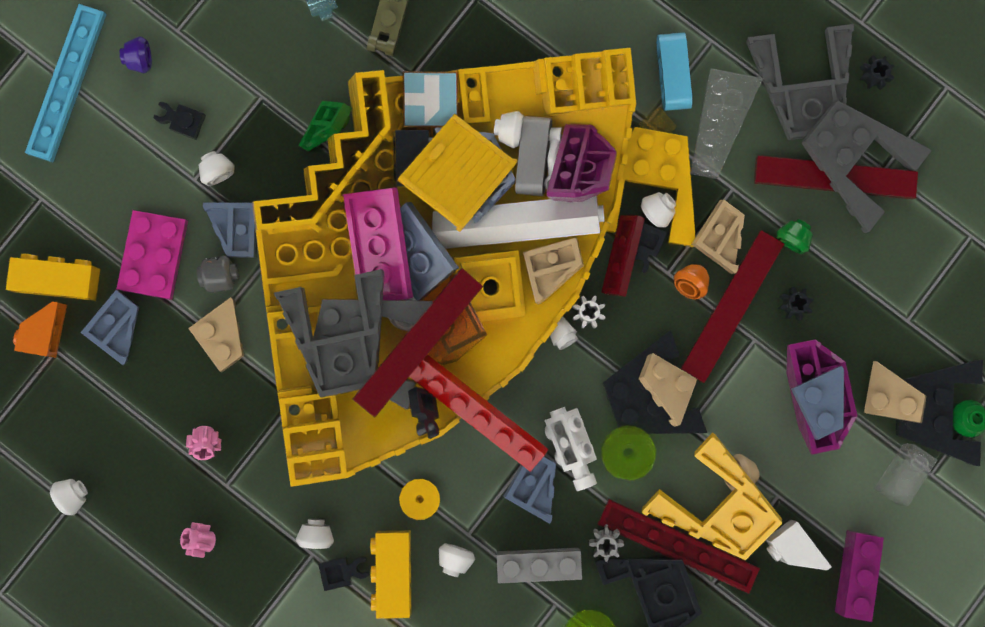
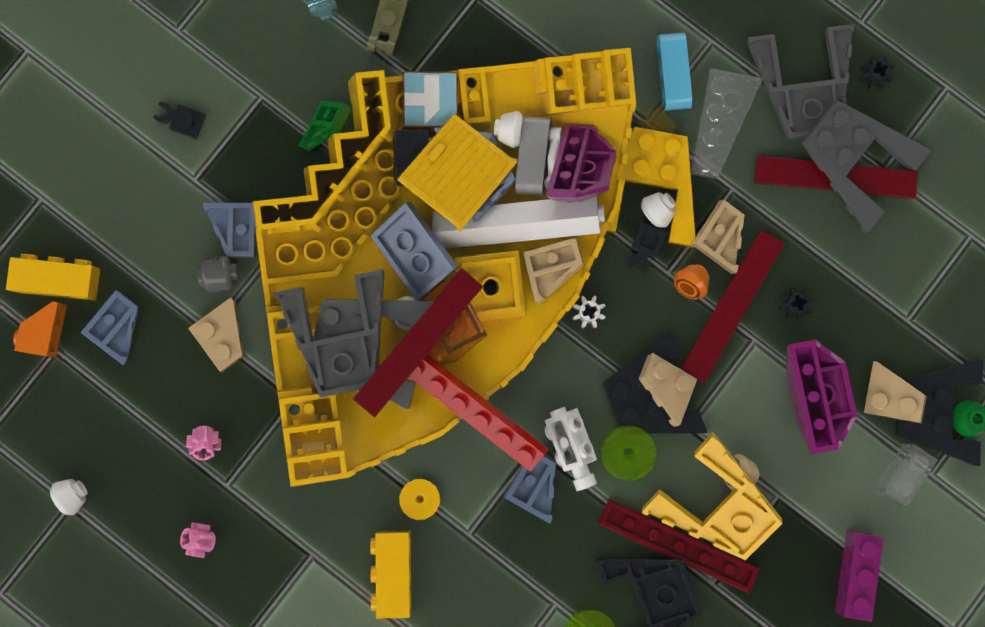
(65, 83): medium azure tile -> none
(136, 55): dark purple cone -> none
(152, 255): dark pink plate -> none
(215, 168): white cone -> none
(315, 535): white cone -> none
(338, 572): black plate -> none
(379, 239): dark pink plate -> none
(424, 407): black plate -> none
(455, 559): white cone -> none
(539, 565): light grey brick -> none
(564, 334): white cone -> none
(608, 551): light grey gear -> none
(623, 255): dark red tile -> none
(795, 547): white slope -> none
(796, 236): green cone -> none
(822, 402): sand blue wing -> none

